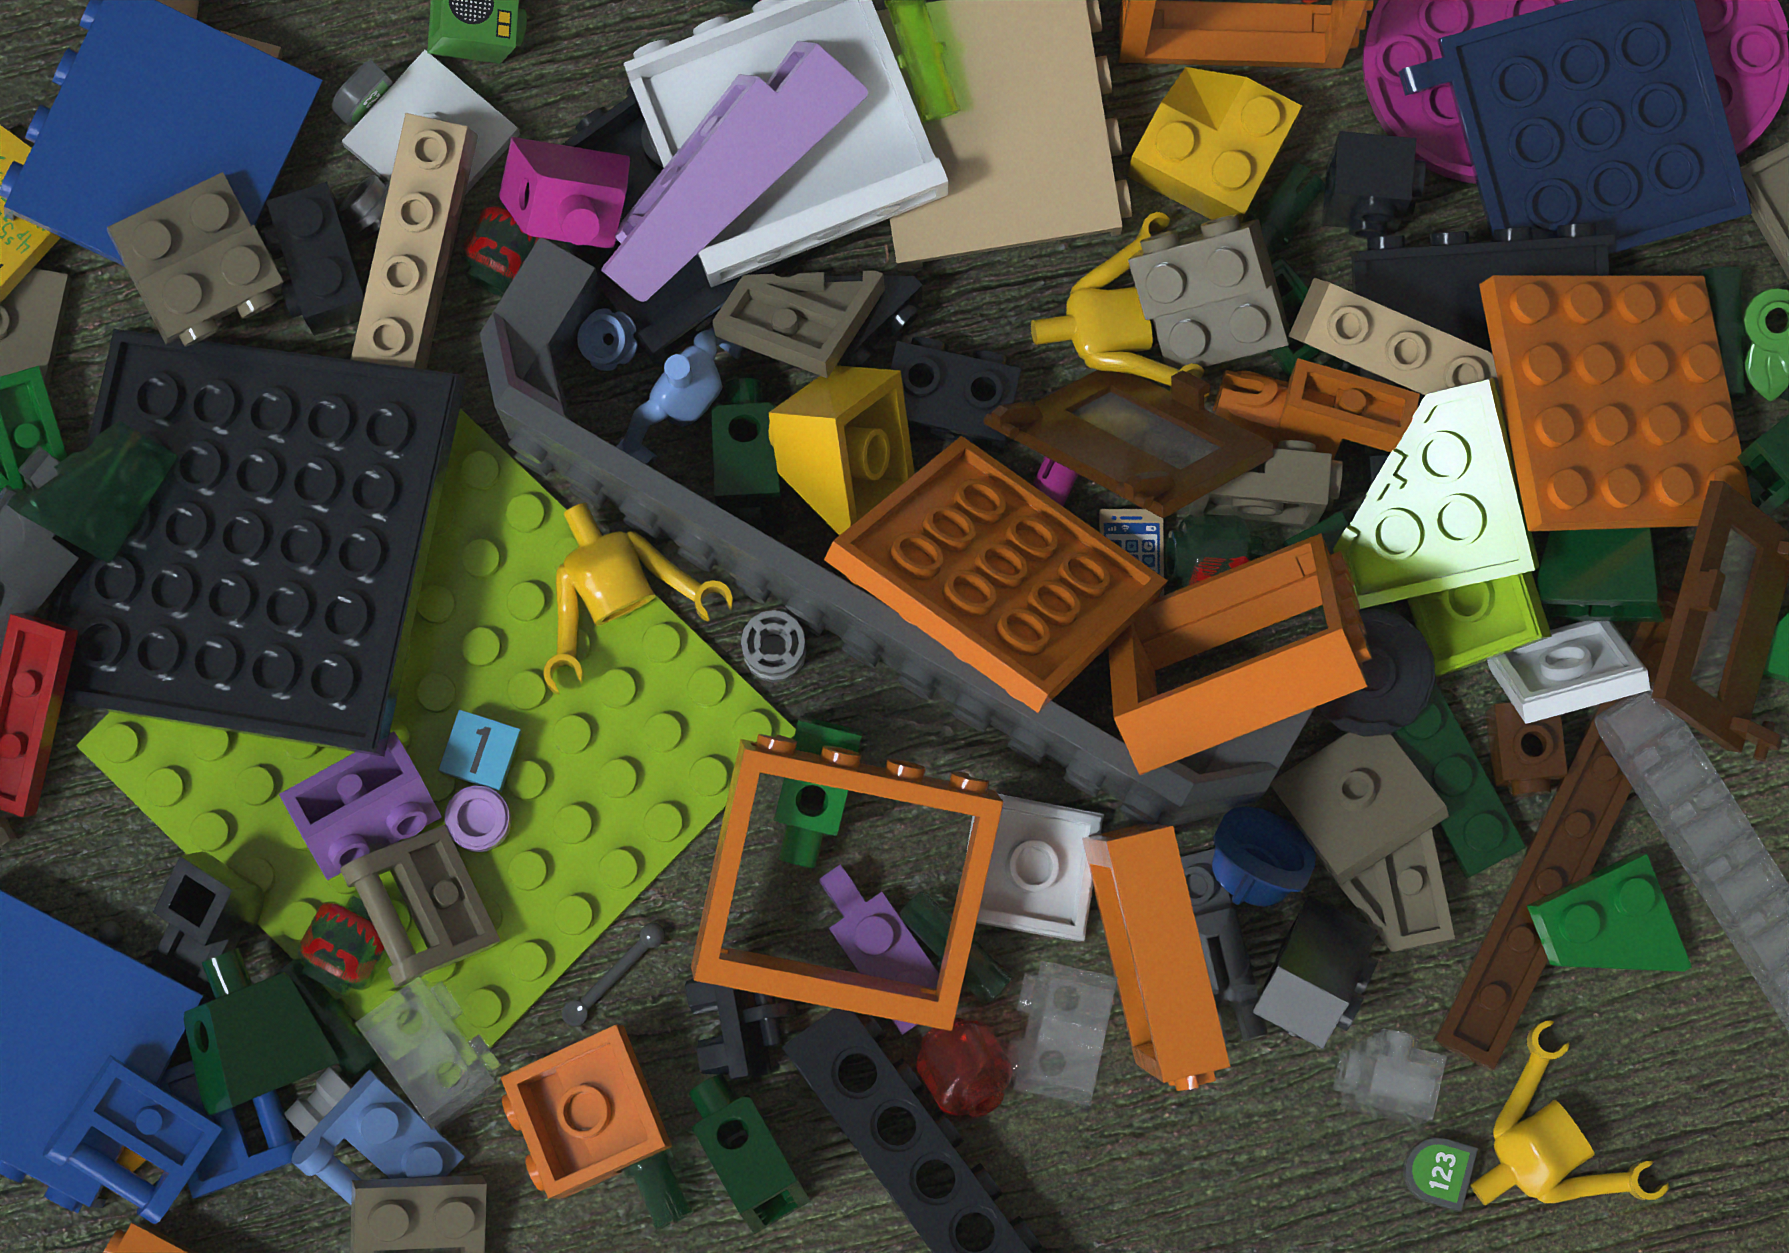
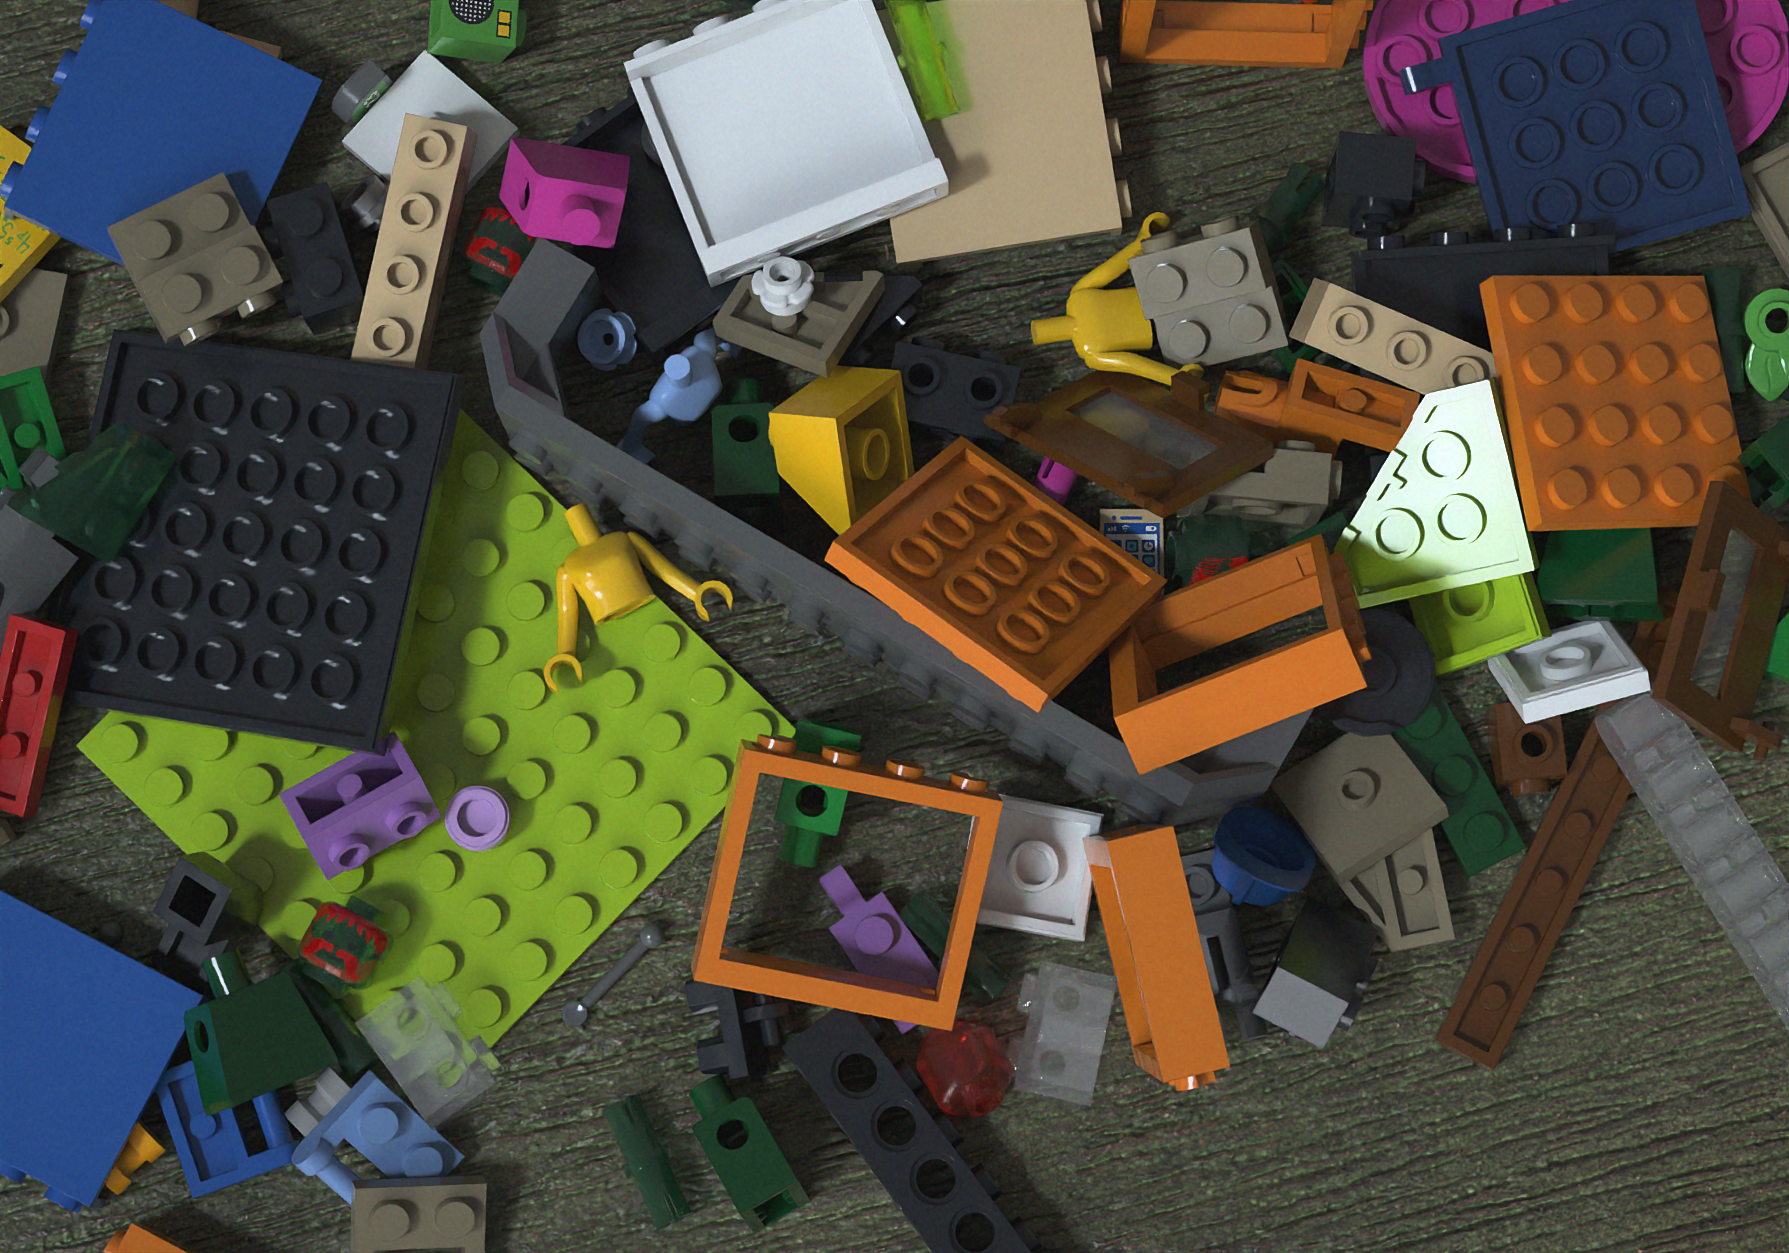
(144, 1121): blue plate -> none
(437, 896): dark tan plate -> none
(480, 751): medium azure tile -> none
(584, 1113): orange plate -> none
(729, 162): lavender wedge -> none
(779, 655): light grey wheel -> none
(787, 296): none -> white plate
(1214, 142): yellow slope -> none
(1390, 1077): clear brick -> none
(1440, 1172): tile -> none
(1548, 1146): yellow piece -> none
(1611, 921): green wing -> none

